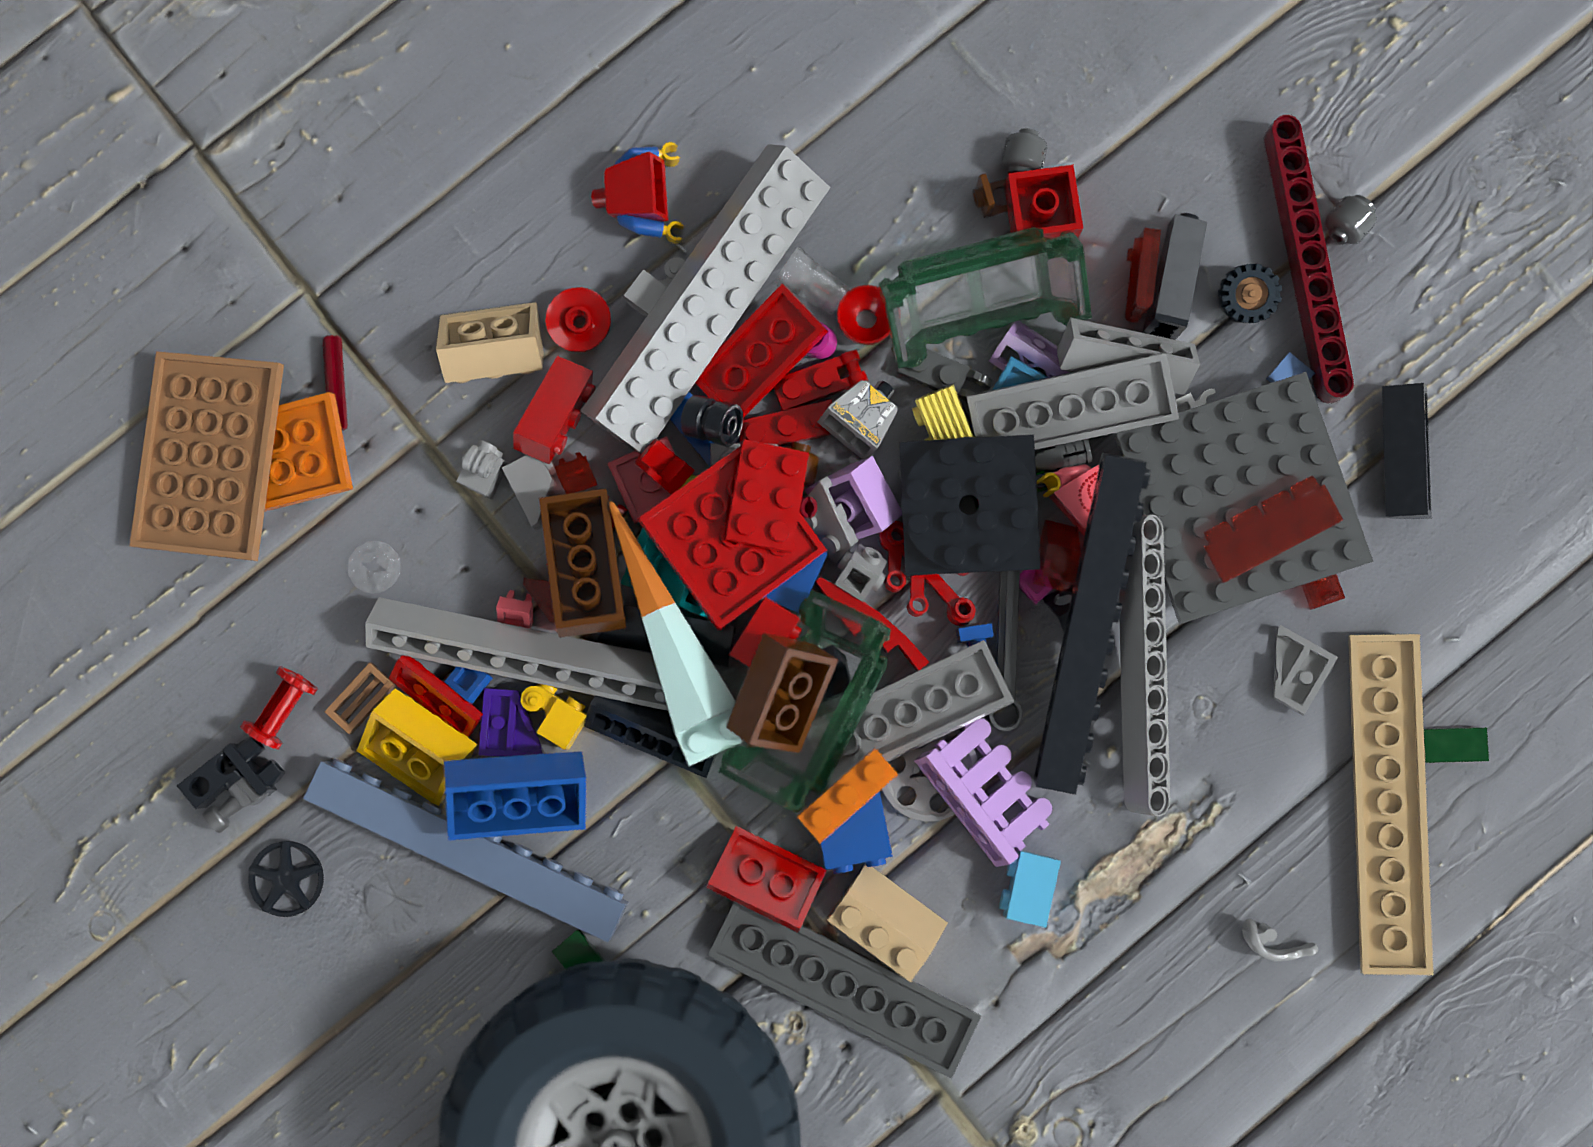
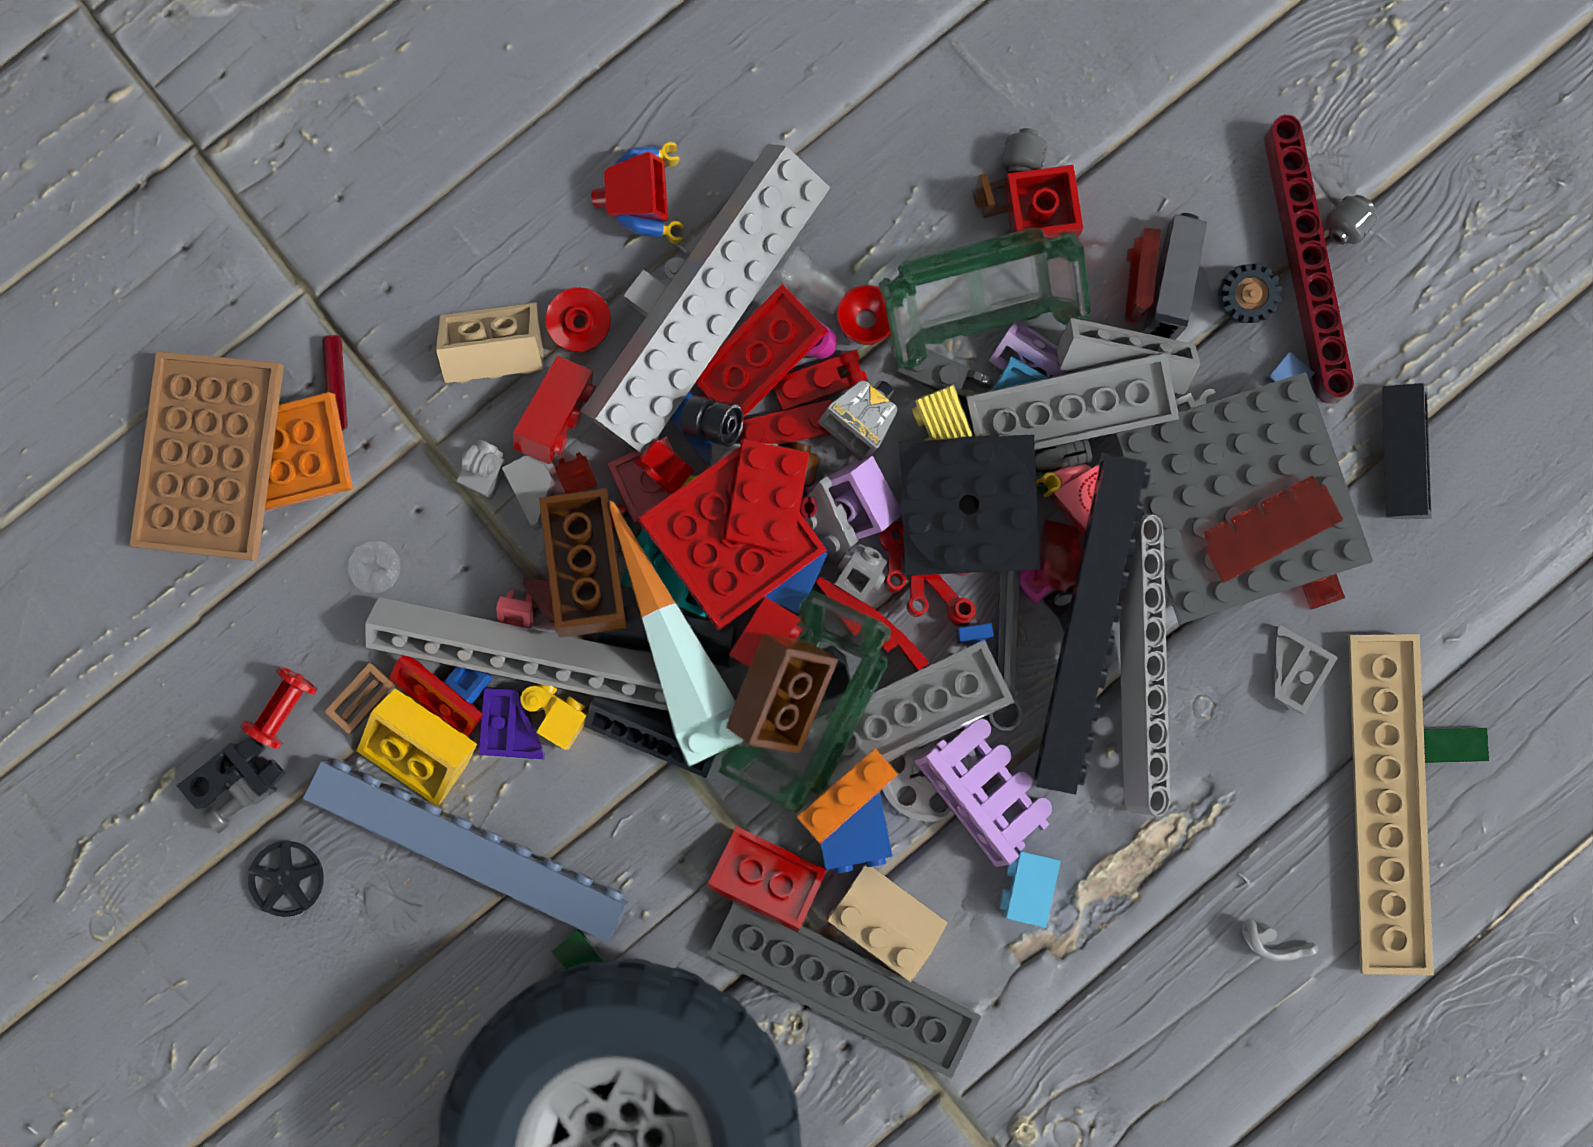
(515, 795): blue brick -> none

